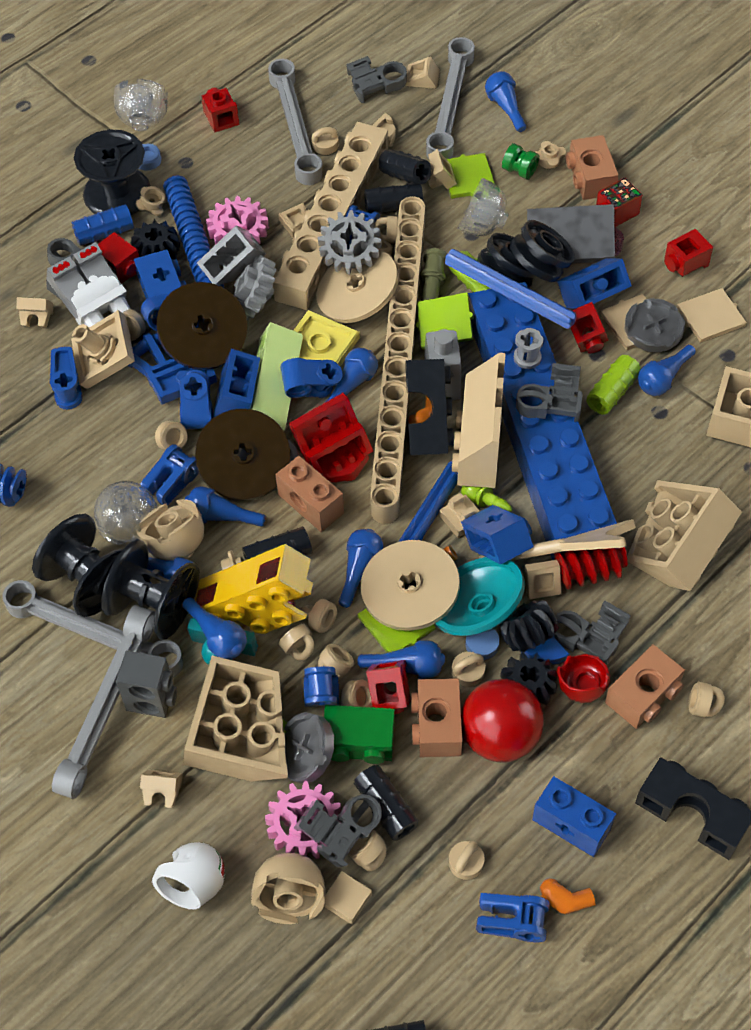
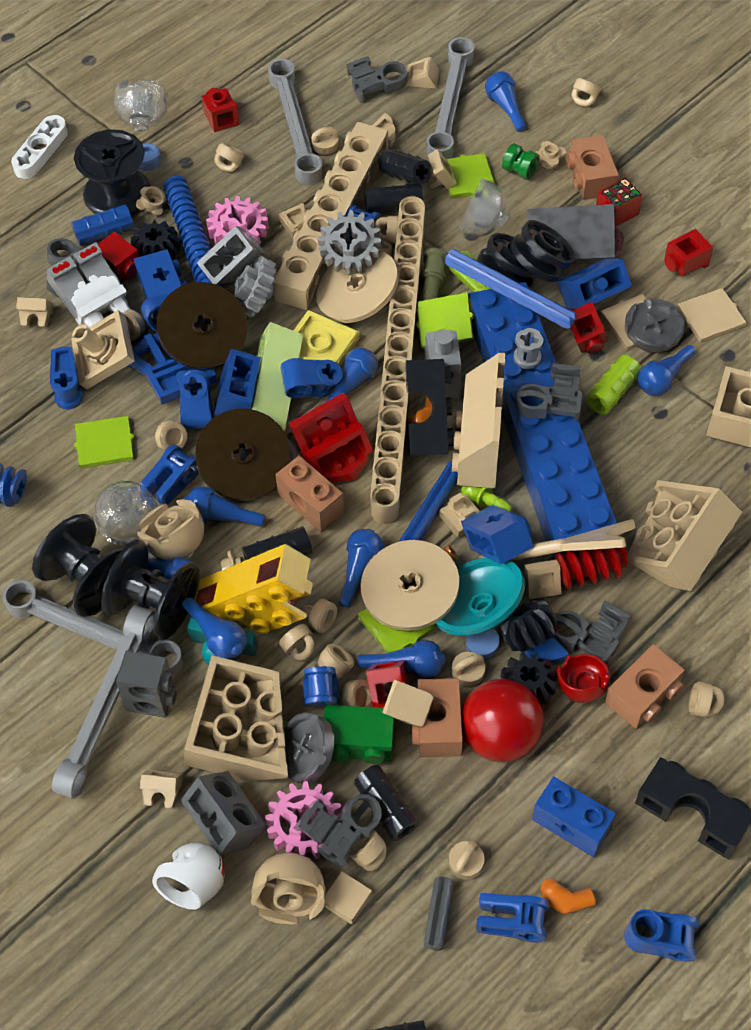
(38, 158): none -> white beam
(104, 442): none -> lime piece
(223, 812): none -> dark grey brick
(231, 154): none -> tan tile
(408, 704): none -> tan slope
(438, 913): none -> dark grey axle
(585, 87): none -> tan tile
(670, 937): none -> blue piece

